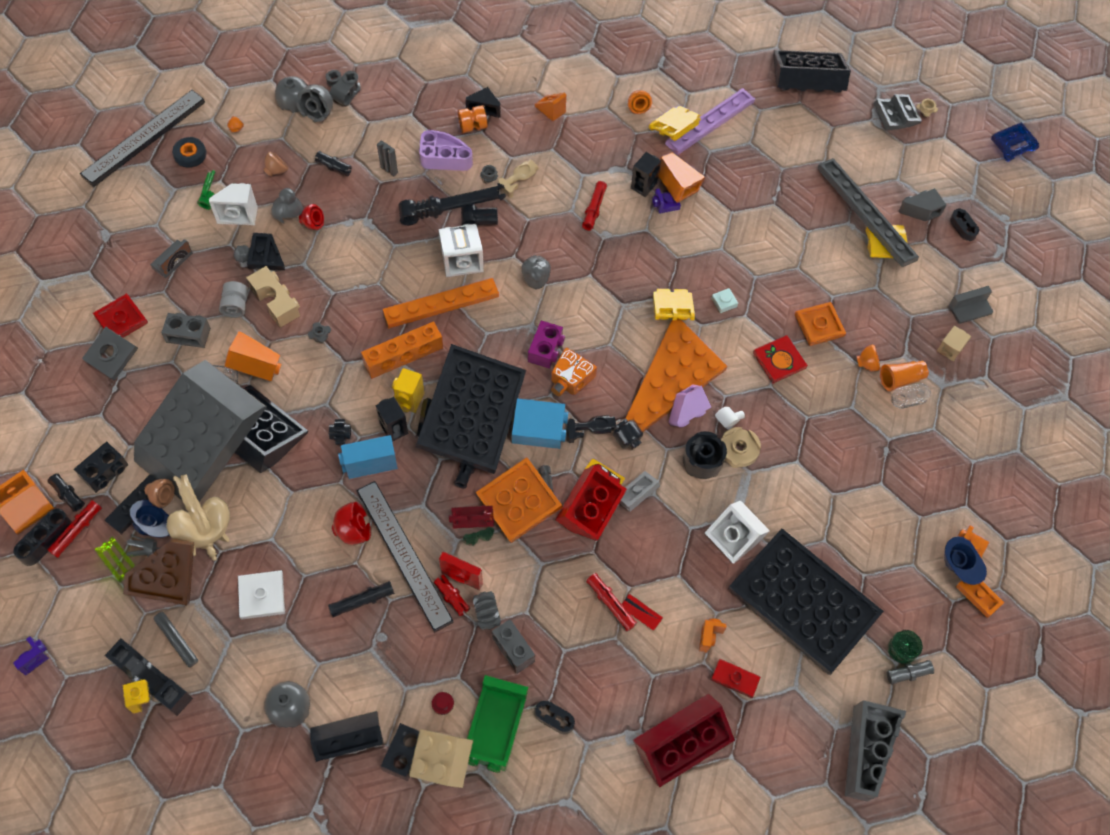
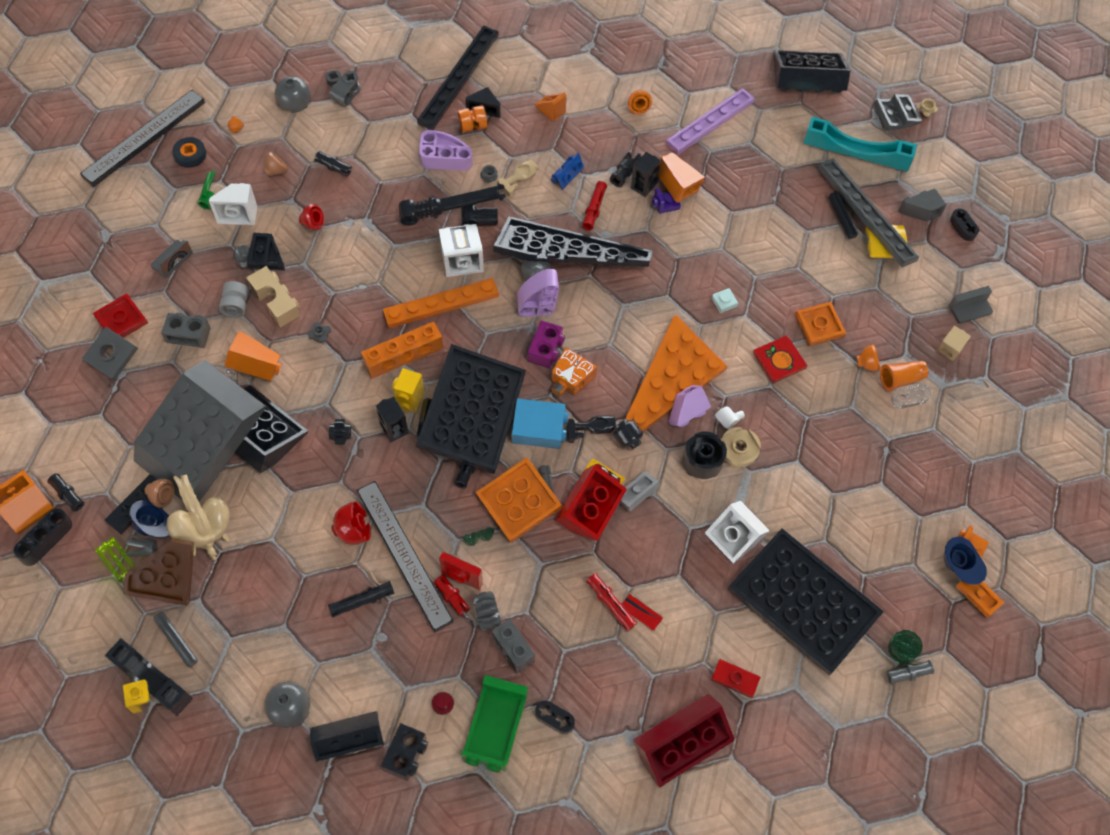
(33, 658): dark purple bracket -> none
(73, 530): red pin -> none
(98, 464): black brick -> none
(261, 595): white plate -> none
(286, 205): dark grey piece -> none
(317, 102): dark grey cylinder -> none
(368, 457): dark azure brick -> none
(387, 158): dark grey tile -> none
(441, 758): tan brick -> none
(457, 78): none -> black tile
(472, 517): dark red hinge -> none
(538, 294): none -> lavender beam
(551, 244): none -> black wing
(569, 170): none -> blue hinge
(624, 169): none -> black piece
(673, 304): yellow plate -> none
(676, 122): yellow plate -> none
(707, 636): orange bracket -> none
(843, 215): none -> black axle
(871, 745): dark grey wedge -> none
(893, 154): none -> teal arch
(1012, 136): clear blue plate -> none

